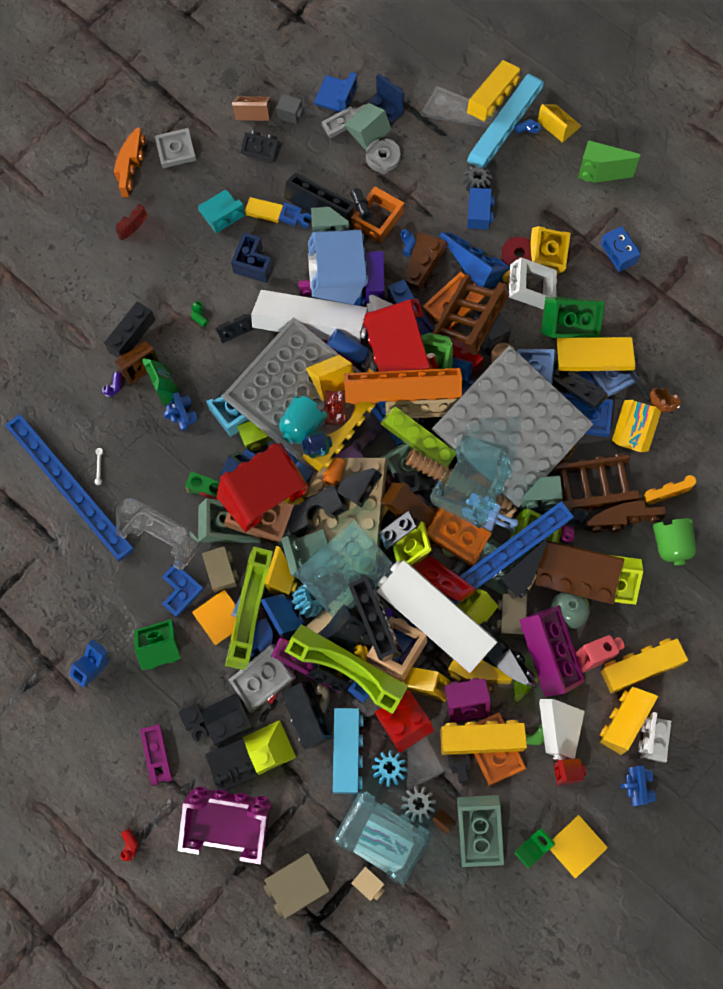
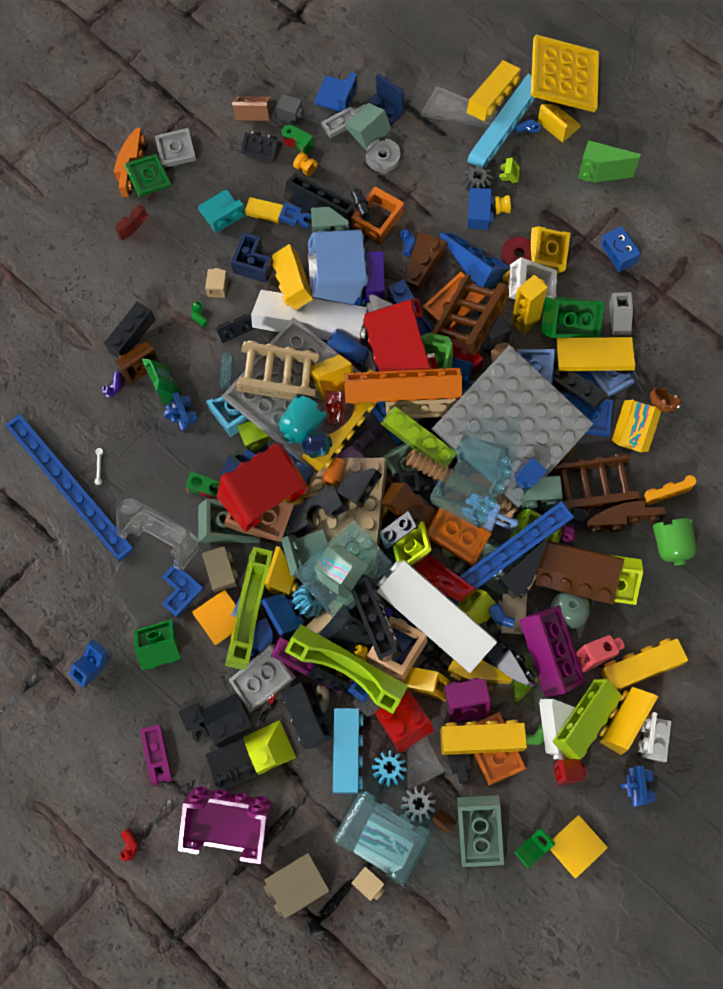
(147, 175): none -> green plate
(216, 283): none -> tan brick
(225, 371): none -> clear light blue axle
(267, 386): none -> tan fence
(291, 277): none -> yellow brick
(297, 138): none -> green leg
(305, 164): none -> light orange wheel
(340, 569): none -> sand green slope
(499, 617): none -> blue arm
(502, 204): none -> yellow wheel
(511, 171): none -> lime tile
(529, 304): none -> yellow brick
(529, 474): none -> blue brick
(565, 73): none -> yellow plate
(587, 719): none -> lime brick
(621, 314): none -> light grey slope

